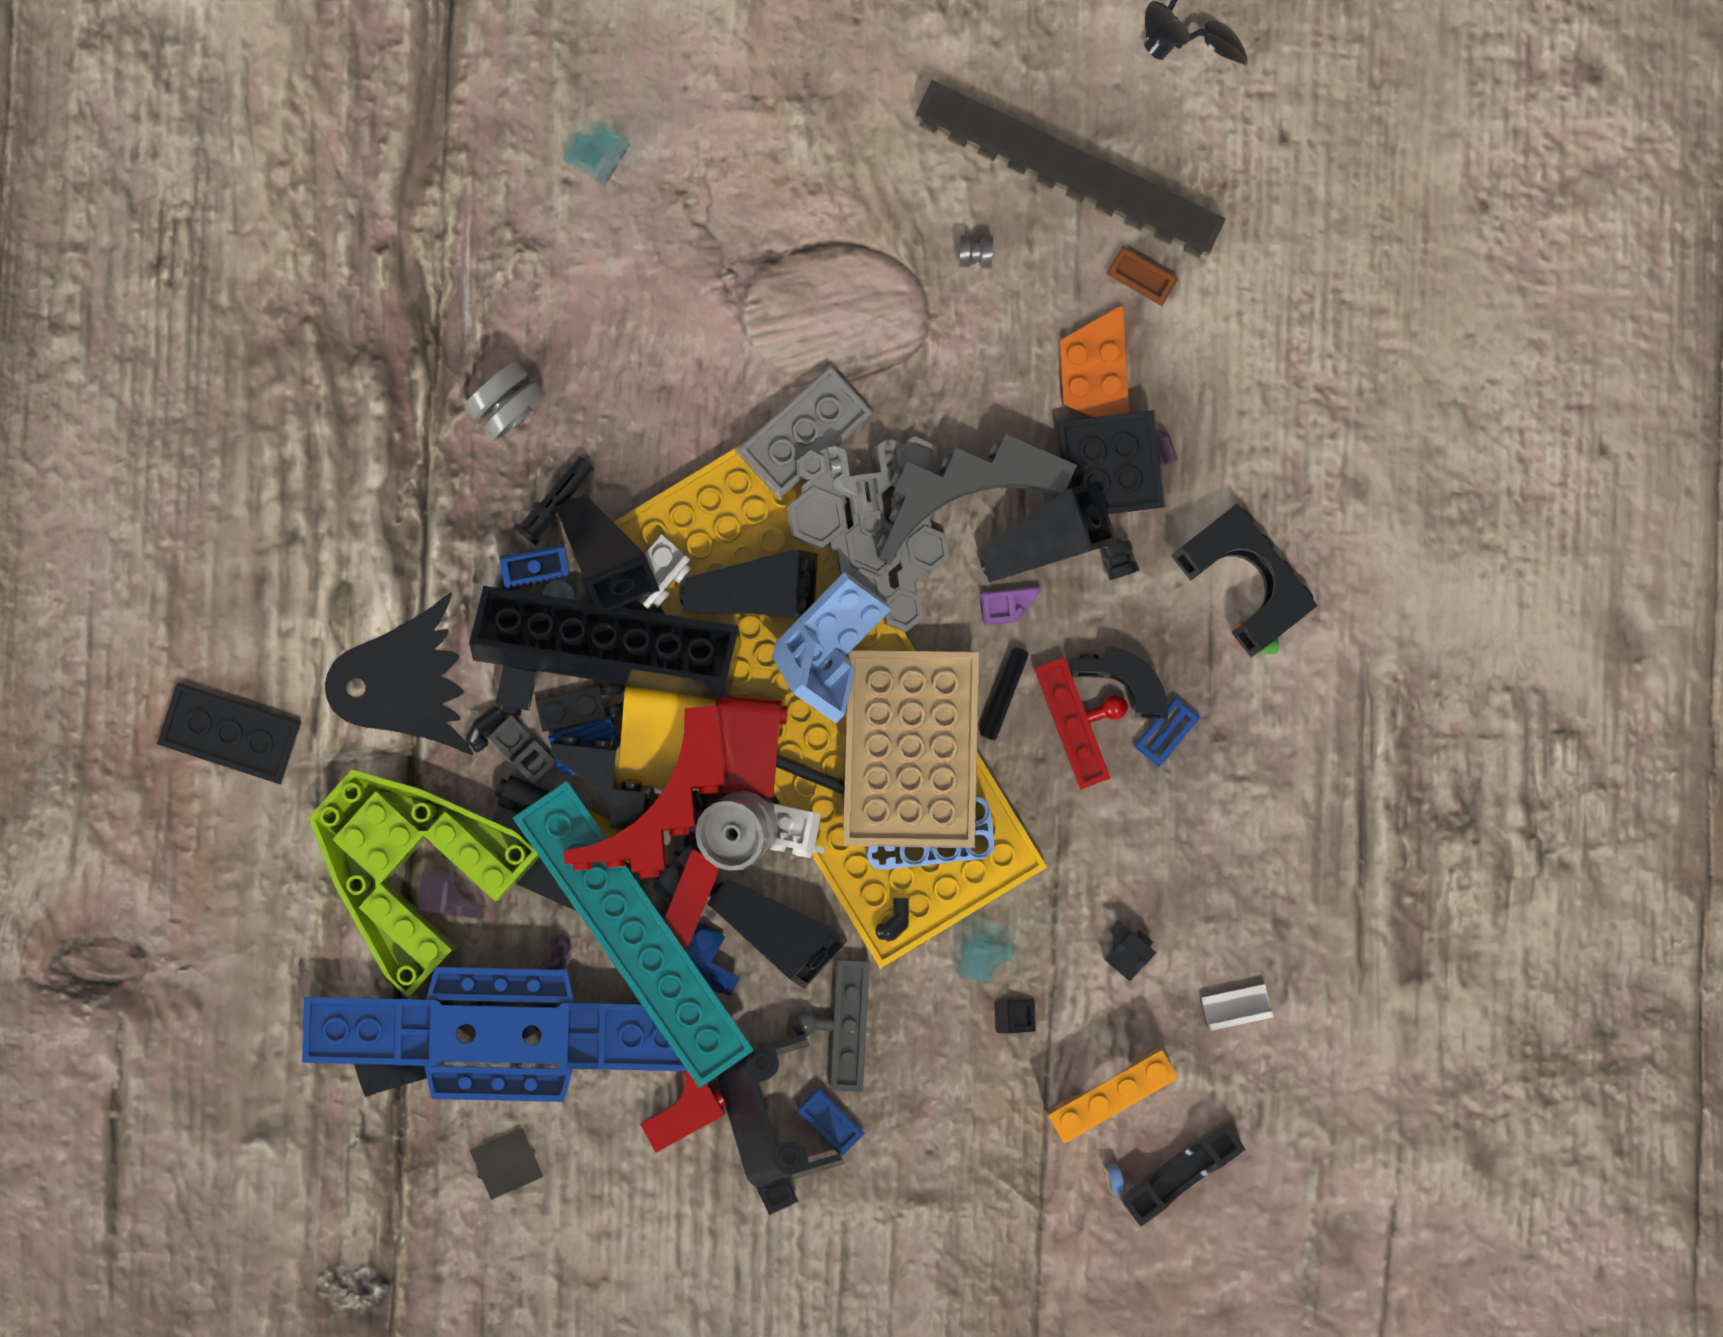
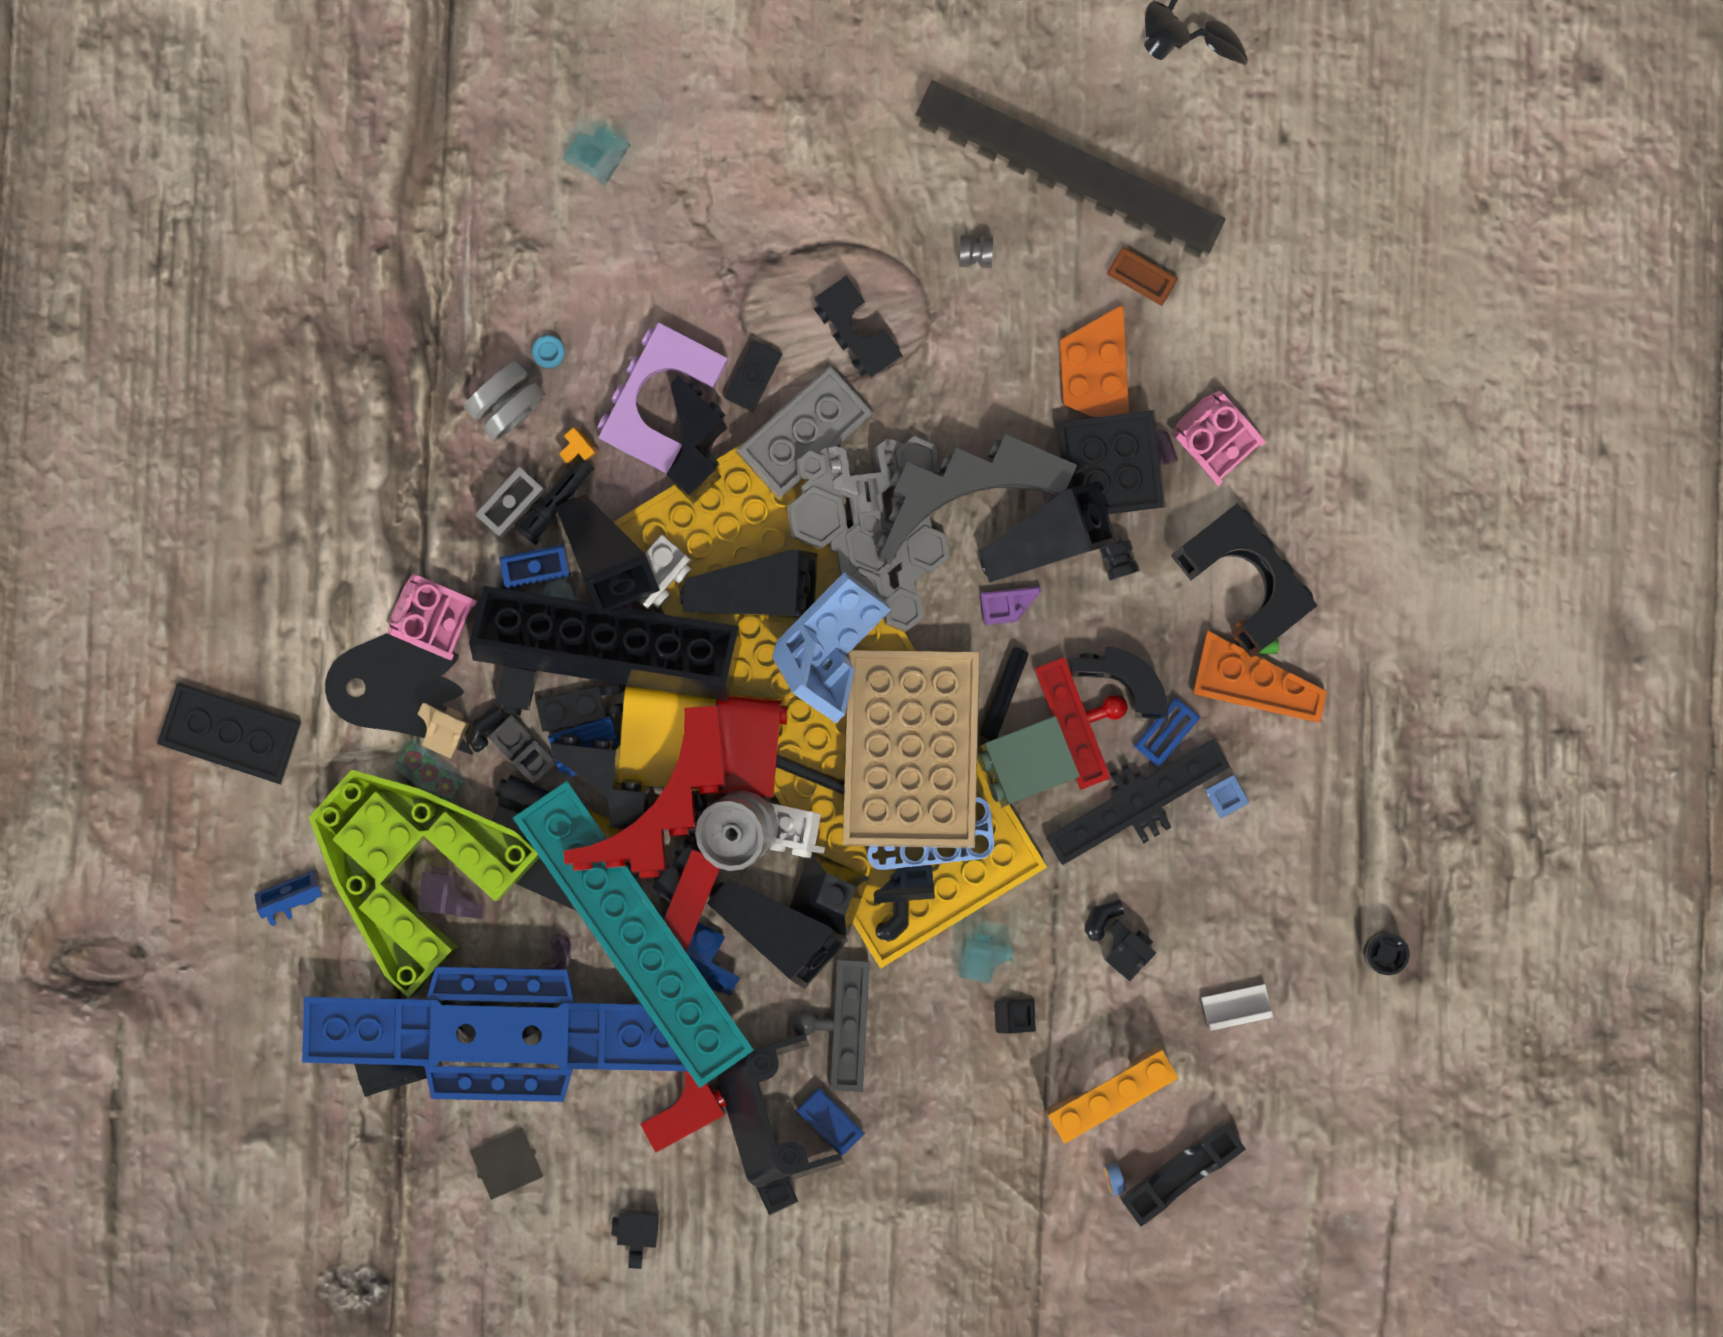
(288, 894): none -> blue plate
(428, 772): none -> clear light blue tile
(430, 616): none -> bright pink slope
(444, 729): none -> tan brick
(510, 502): none -> light grey brick
(548, 352): none -> medium azure tile
(579, 445): none -> light orange tile
(636, 1230): none -> black brick
(663, 352): none -> lavender arch
(700, 427): none -> black arch
(753, 376): none -> black plate
(829, 893): none -> black slope
(871, 353): none -> black arch
(907, 885): none -> black tile
(1027, 762): none -> sand green brick
(1098, 919): none -> black arm
(1138, 802): none -> black hinge
(1217, 435): none -> bright pink slope
(1226, 796): none -> medium blue tile
(1236, 678): none -> orange wing
(1386, 953): none -> black wheel

